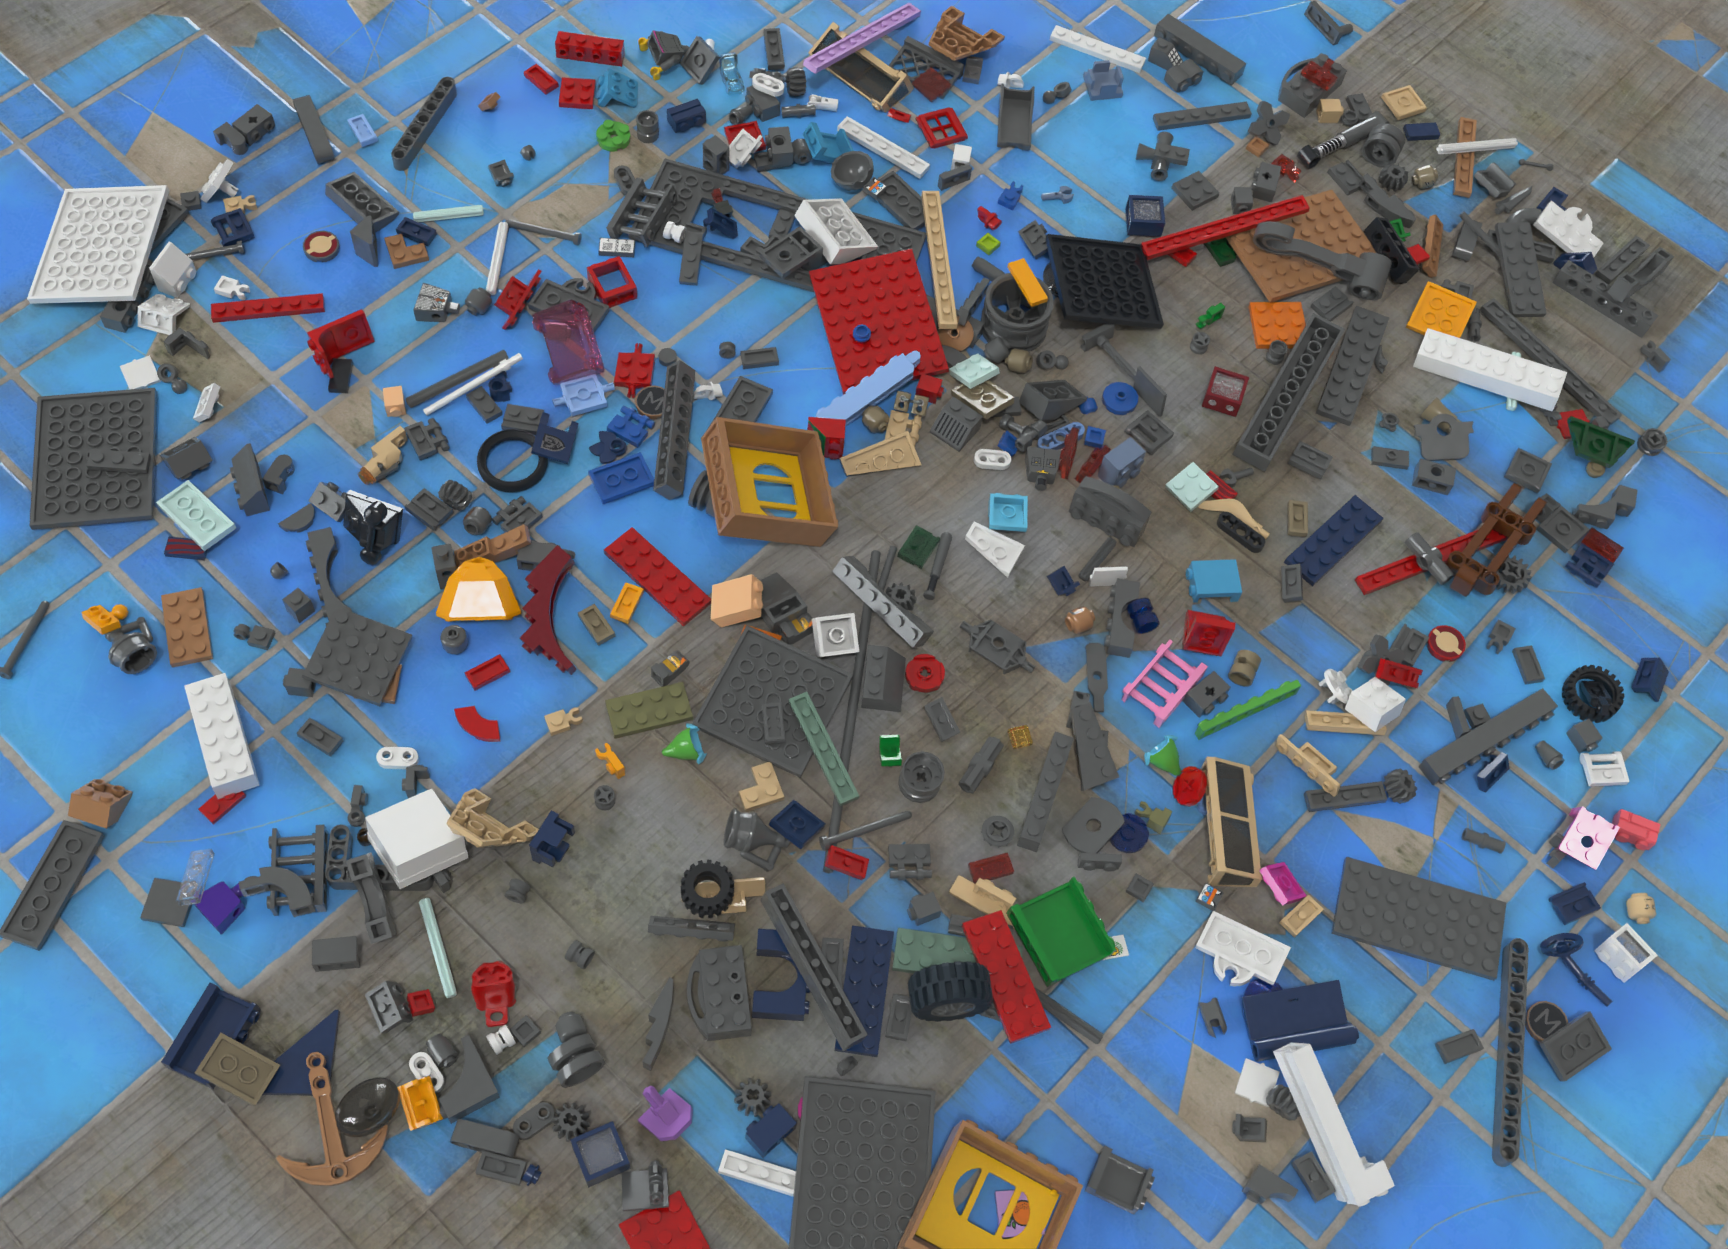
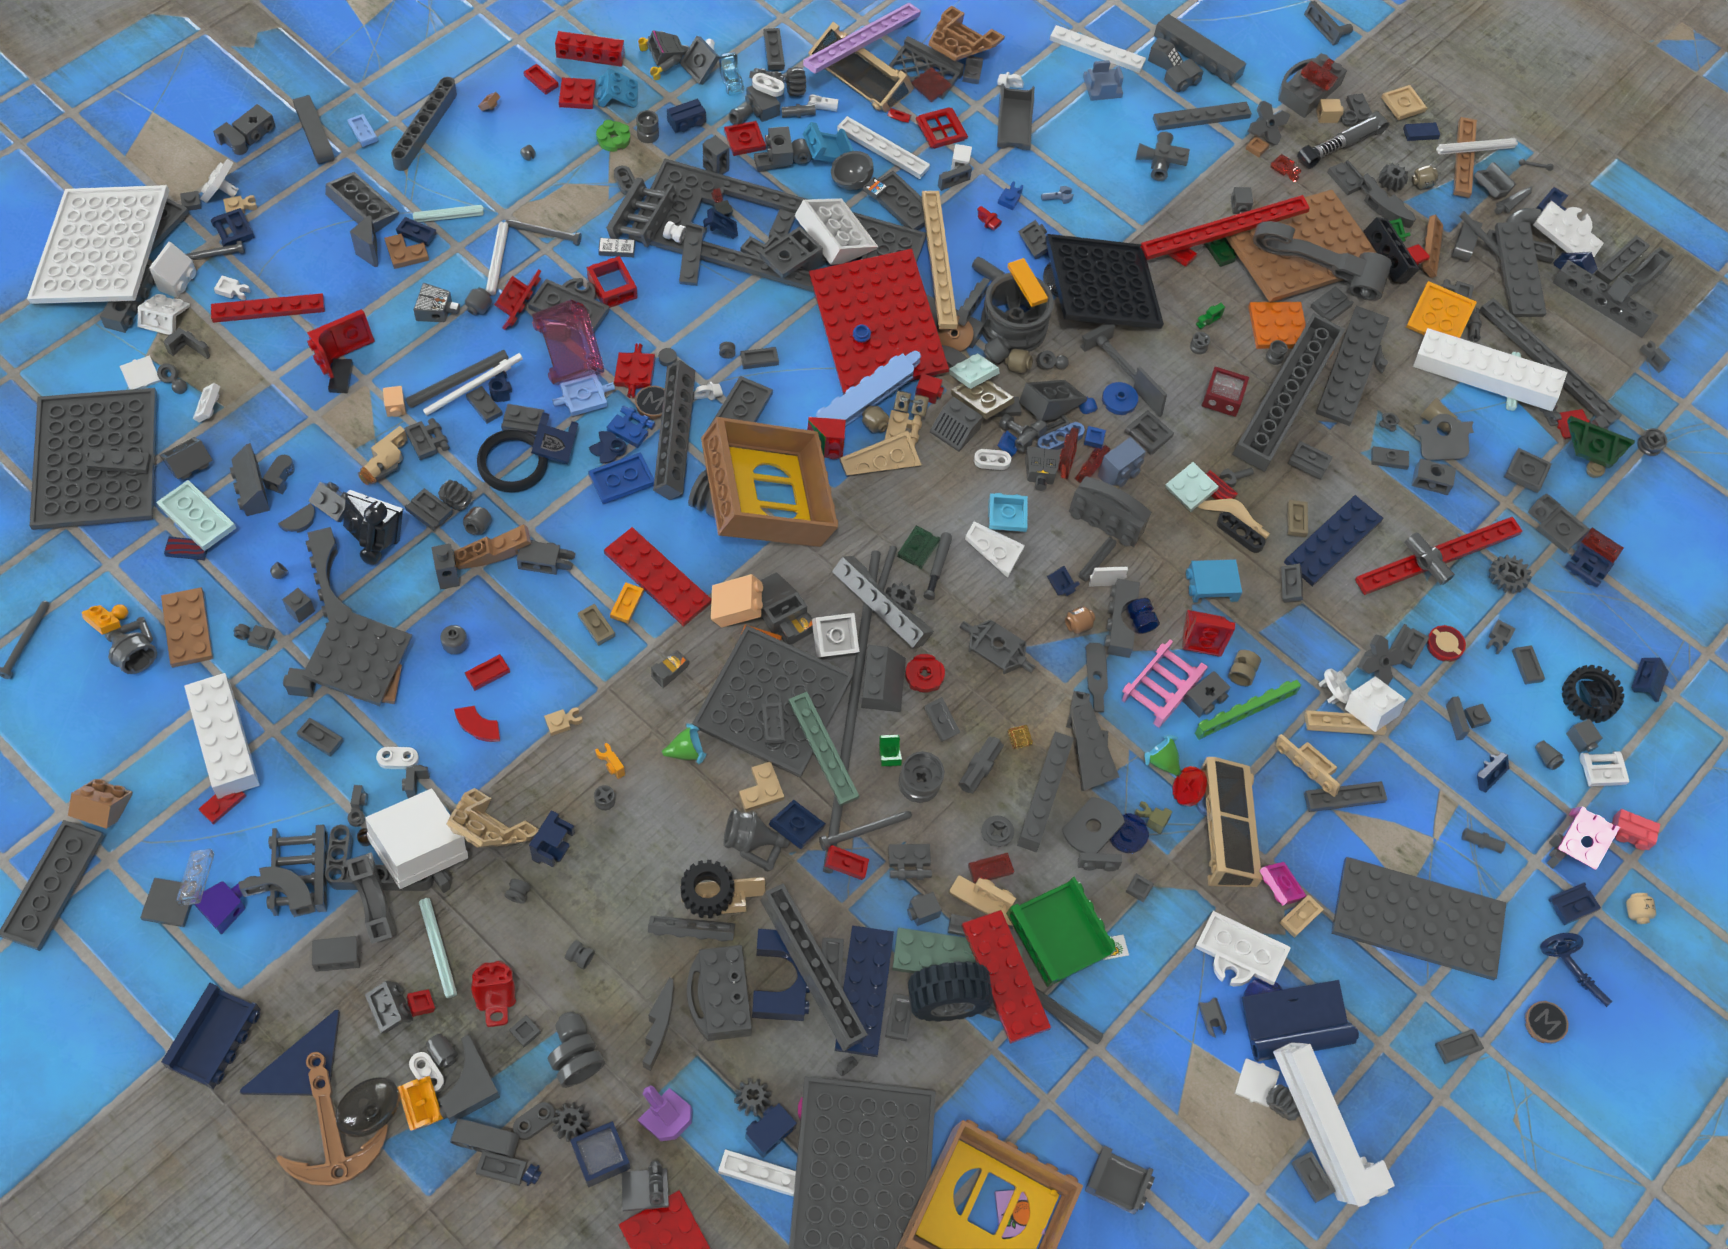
(237, 1069): dark tan plate -> none
(321, 246): tile -> none
(478, 593): light orange brick -> none
(496, 1042): white wheel -> none
(501, 173): dark grey bracket -> none
(525, 515): dark grey plate -> none
(539, 610): dark red arch -> none
(648, 710): olive plate -> none
(741, 147): white bracket -> none
(988, 244): lime tile -> none
(1060, 90): dark grey plate -> none
(1145, 215): dark blue piece -> none
(1195, 190): dark grey plate -> none
(1209, 896): tile -> none
(1250, 1129): dark grey bracket -> none
(1265, 1185): dark grey arch -> none
(1266, 181): dark grey brick -> none
(1383, 145): dark grey wheel -> none
(1398, 673): red plate -> none
(1400, 786): dark grey gear -> none
(1487, 737): dark grey brick -> none
(1496, 516): reddish brown beam -> none
(1505, 1057): dark grey beam -> none
(1575, 1046): dark grey plate -> none
(1602, 515): dark grey arch -> none
(1625, 953): white piece -> none

